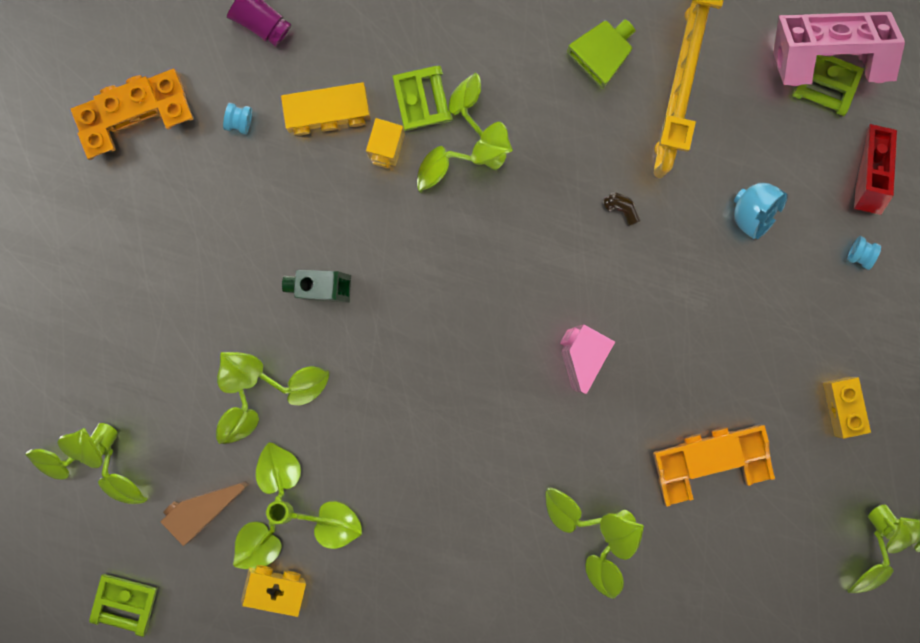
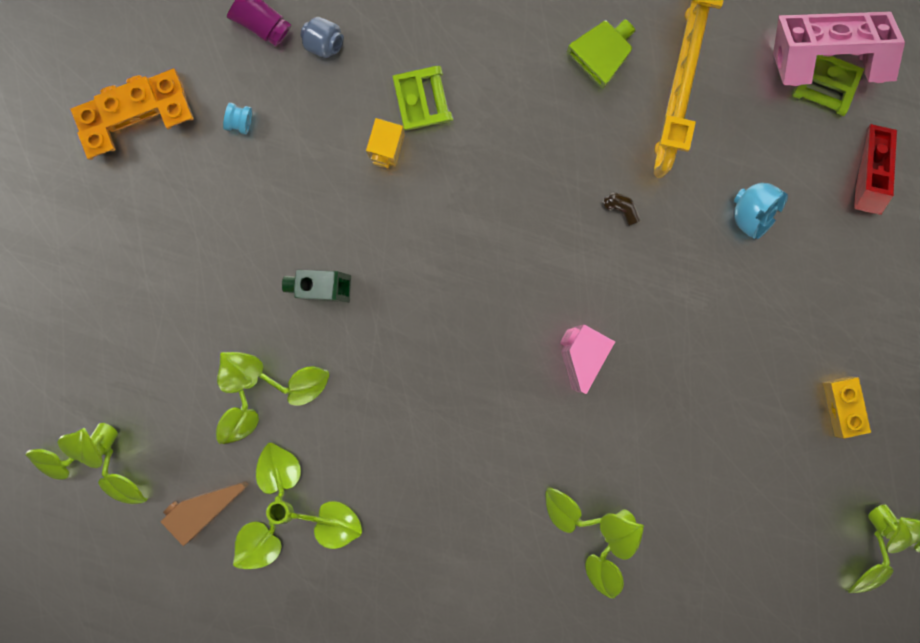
(124, 596): lime plate -> none
(258, 596): yellow brick -> none
(322, 37): none -> sand blue head
(326, 108): yellow brick -> none
(489, 150): lime plant -> none
(710, 455): light orange bracket -> none
(864, 253): medium azure wheel -> none

